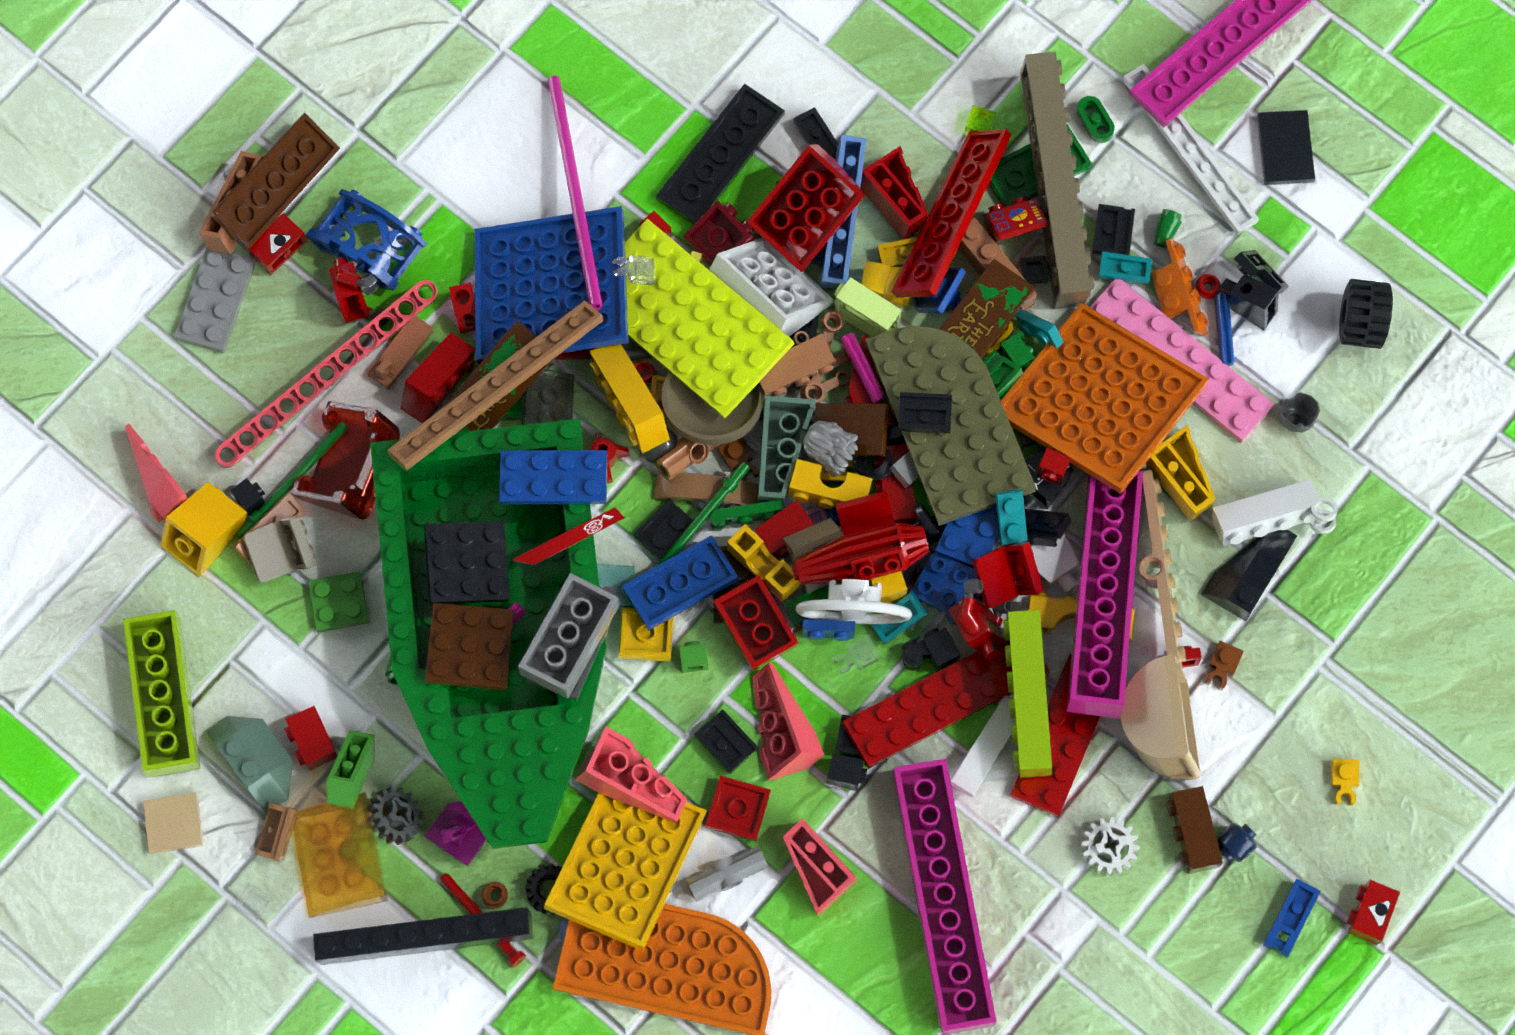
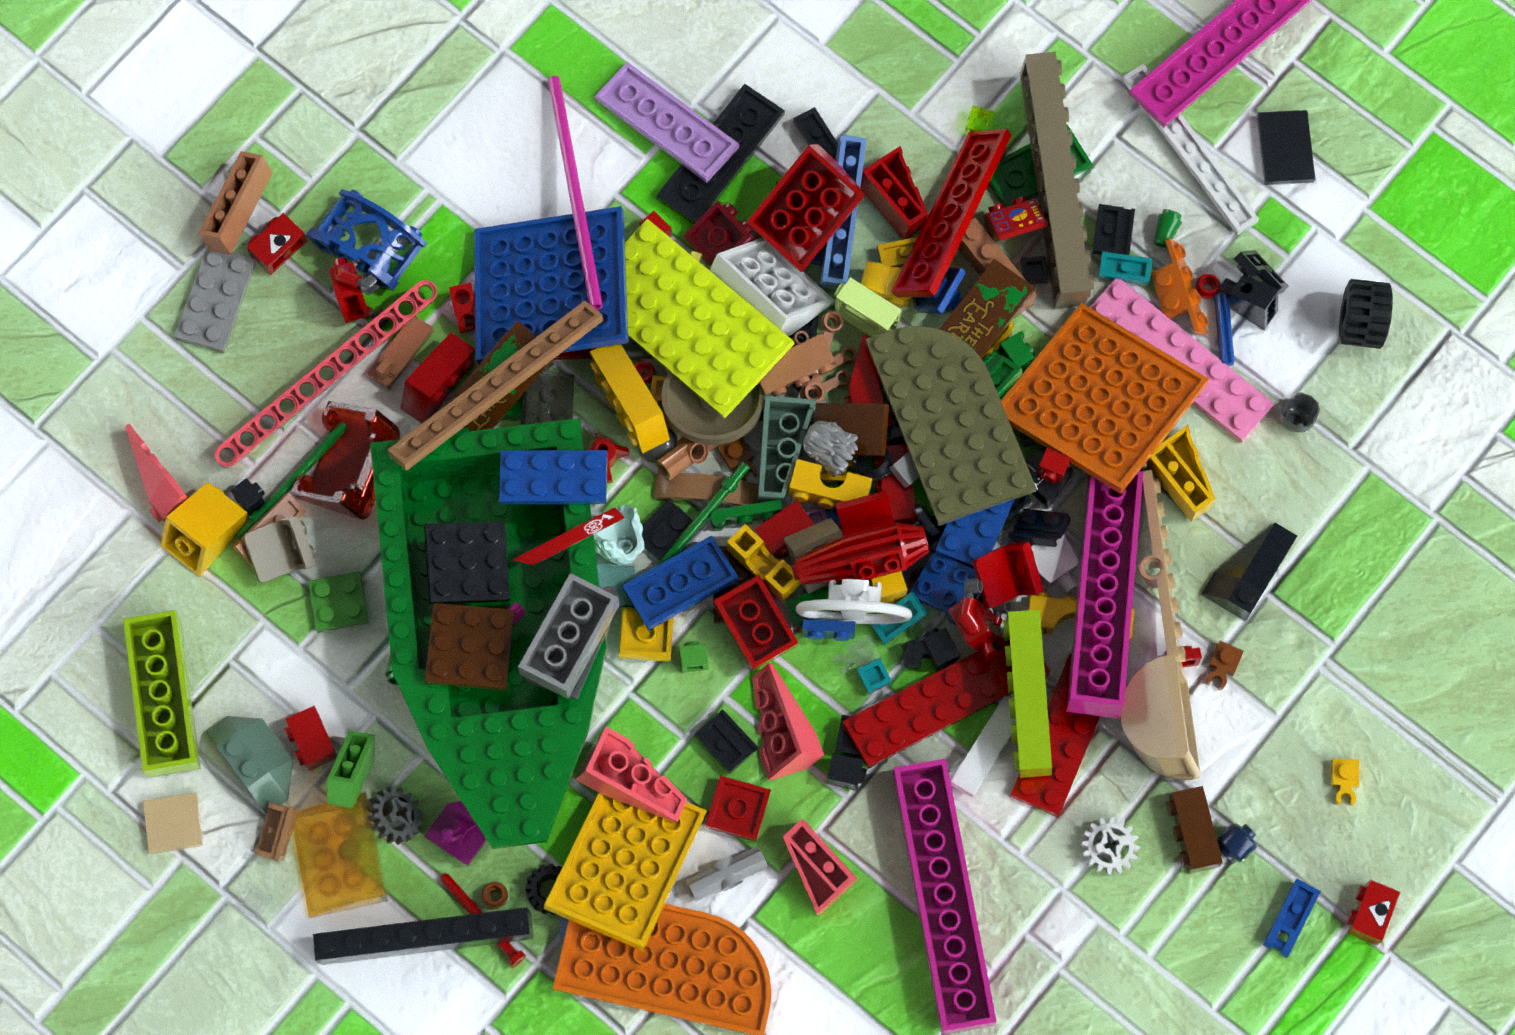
(275, 181): reddish brown tile -> none
(622, 540): none -> light aqua hair
(638, 268): clear plate -> none
(667, 122): none -> lavender tile
(863, 368): dark pink axle -> none
(874, 676): none -> teal plate
(925, 412): black plate -> none
(1011, 516): teal plate -> none
(1039, 328): teal plate -> none
(1097, 120): green plate -> none
(1272, 512): white hinge -> none

